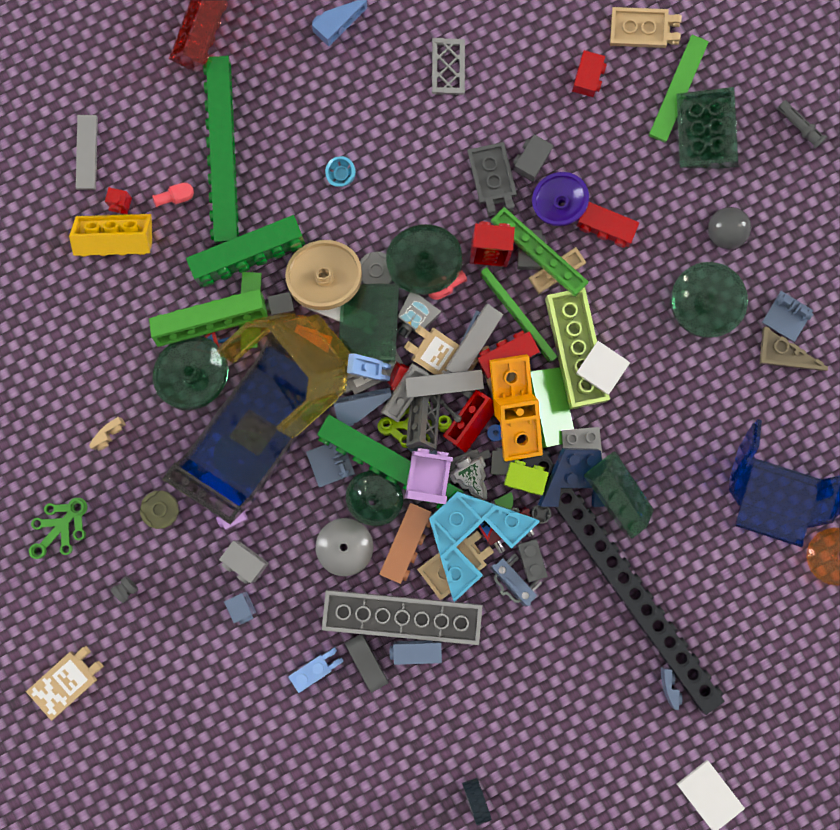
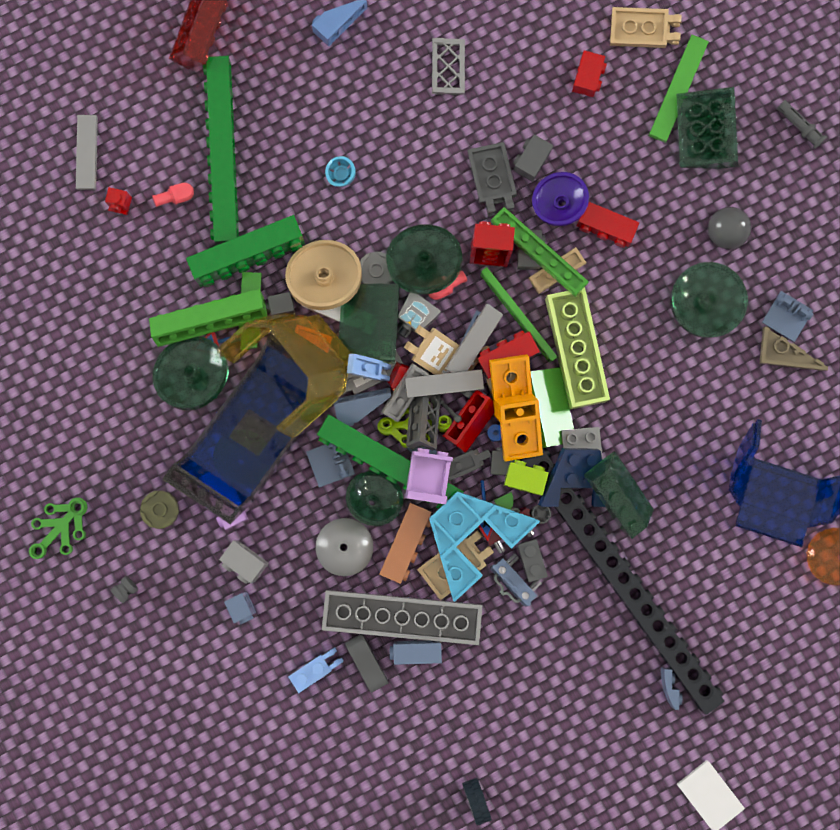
(64, 683): tan tile -> none
(102, 438): tan slope -> none
(111, 235): yellow slope -> none
(471, 476): light grey rock -> none
(603, 367): white tile -> none

